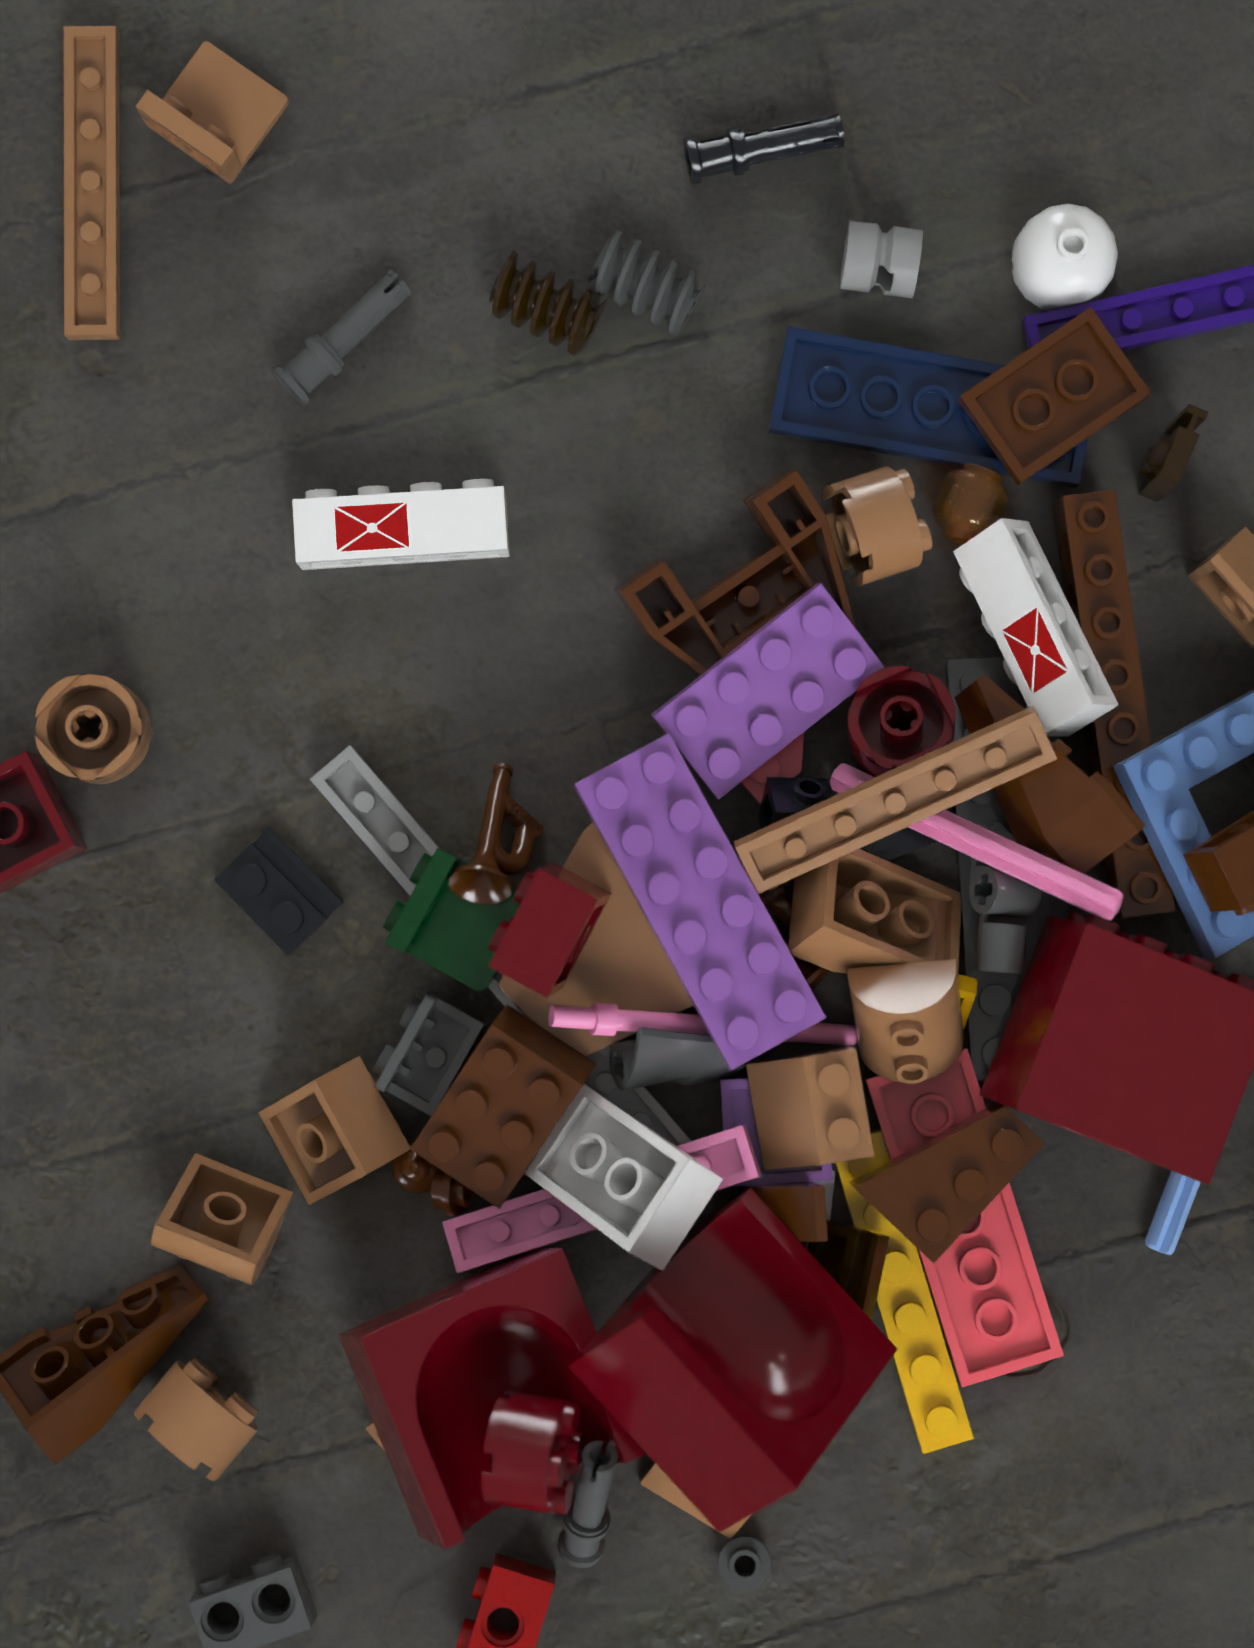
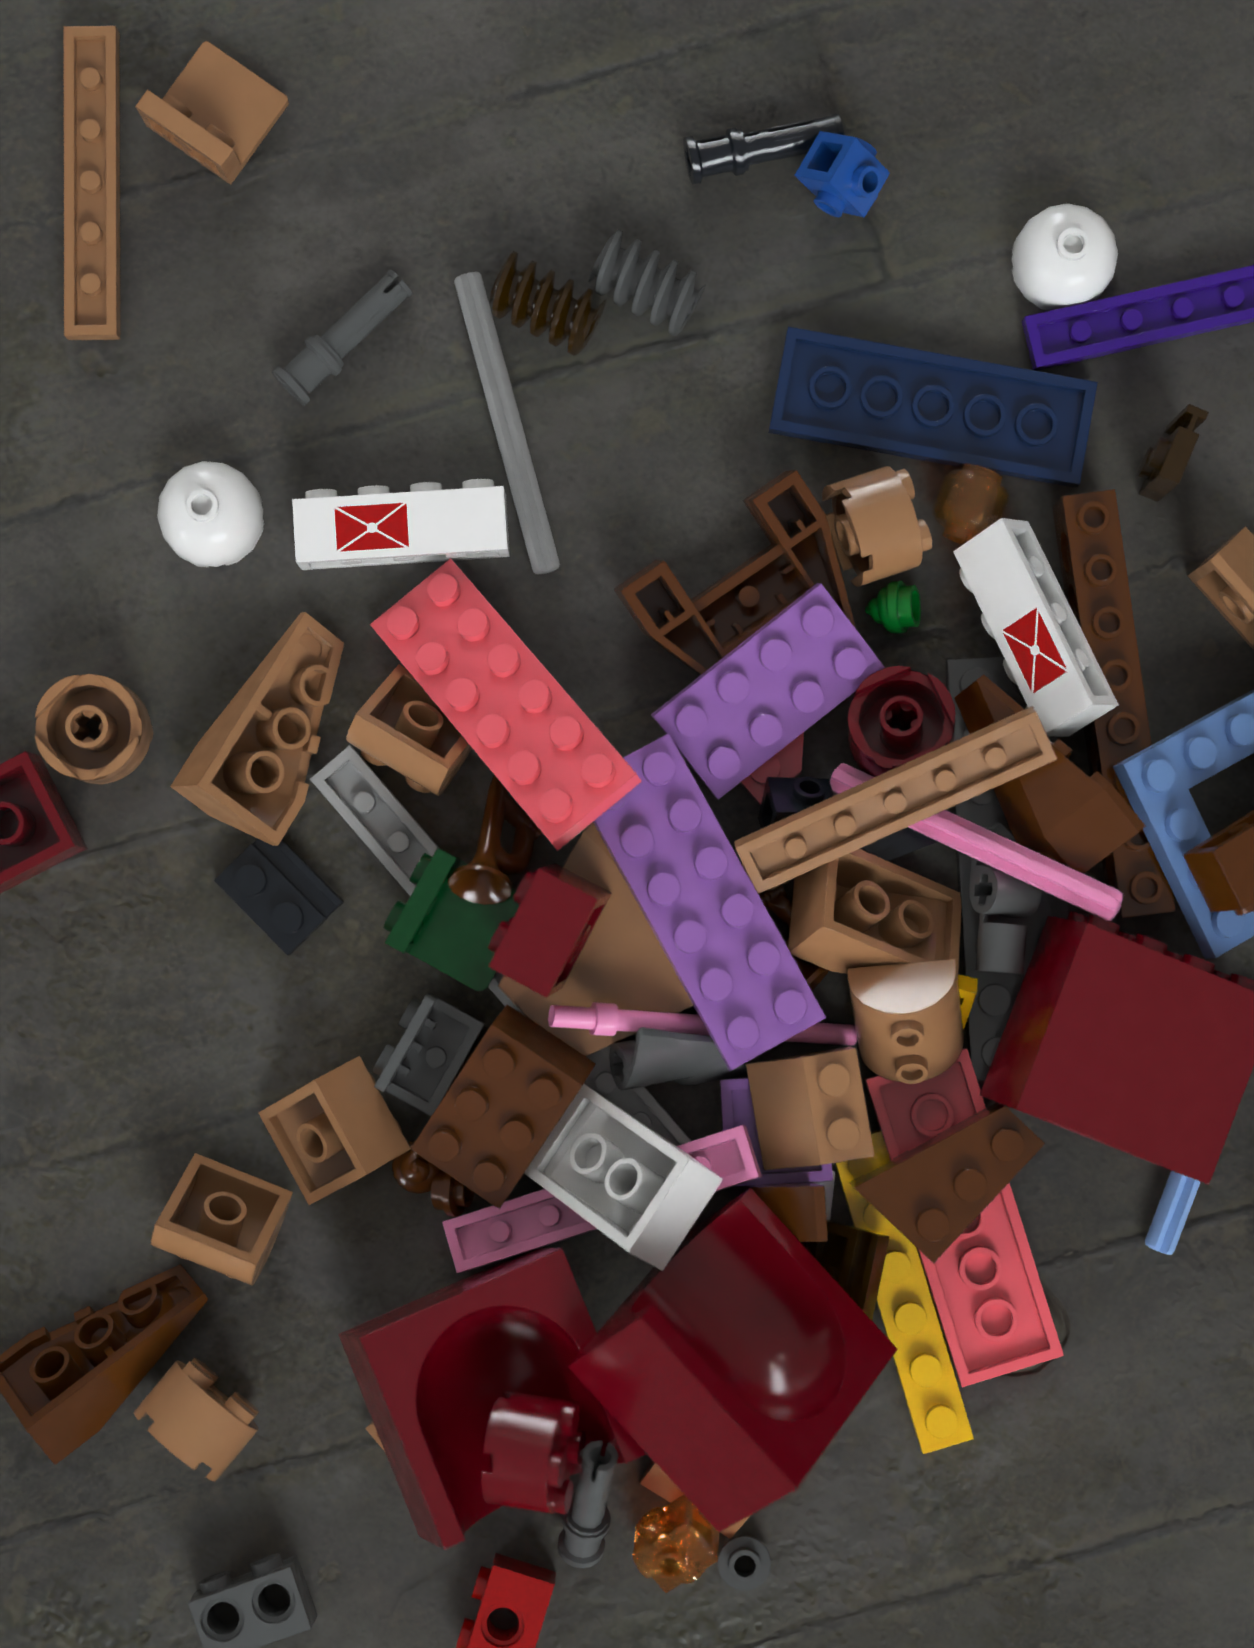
(210, 514): none -> white cylinder
(260, 747): none -> medium nougat wedge
(409, 734): none -> medium nougat brick
(505, 704): none -> coral plate
(507, 423): none -> light grey axle
(674, 1544): none -> clear orange brick
(842, 174): none -> blue brick
(881, 259): light grey wheel -> none
(896, 607): none -> green plate
(1054, 396): reddish brown plate -> none

